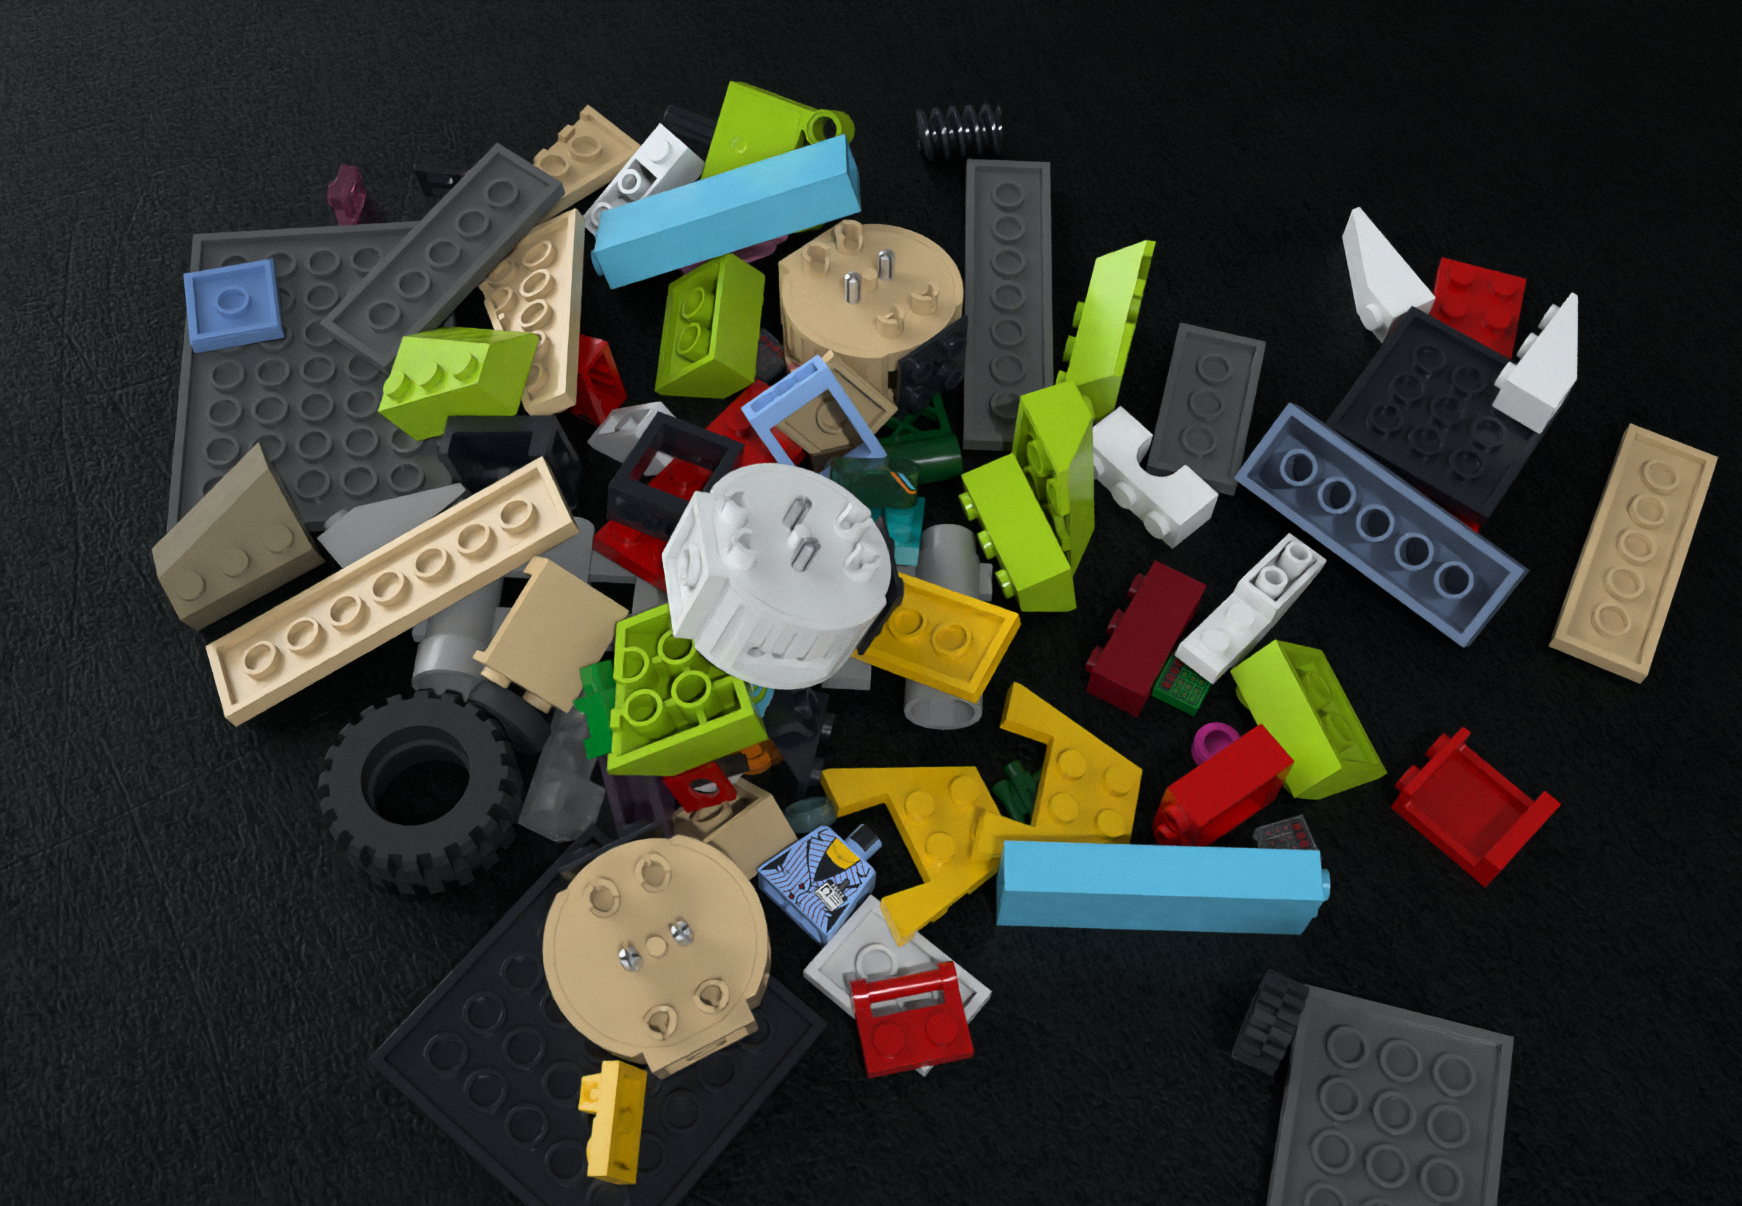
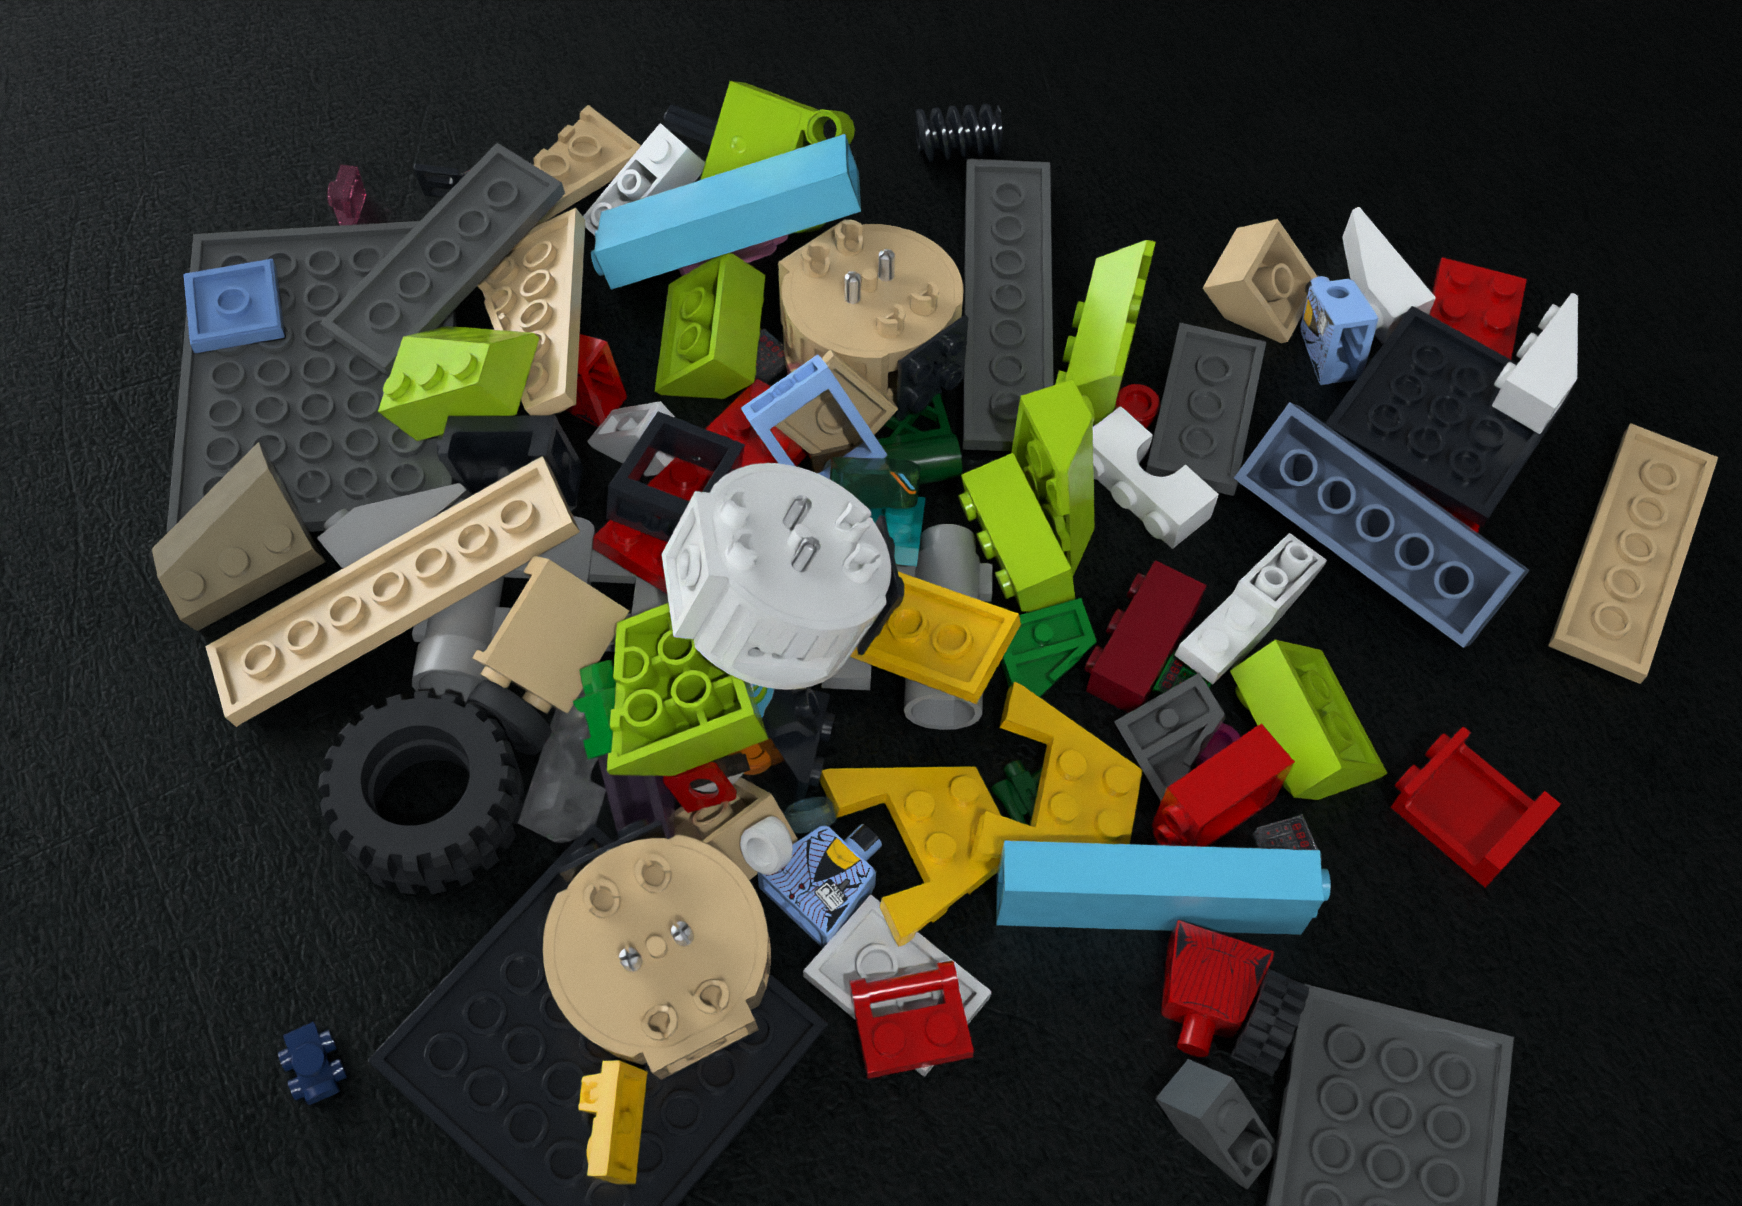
(308, 1057): none -> dark blue piece
(767, 846): none -> white tile
(1048, 645): none -> green wing
(1140, 403): none -> red tile
(1172, 731): none -> dark grey wing
(1209, 984): none -> red torso
(1218, 1121): none -> dark grey slope
(1261, 281): none -> tan slope
(1337, 329): none -> light blue torso

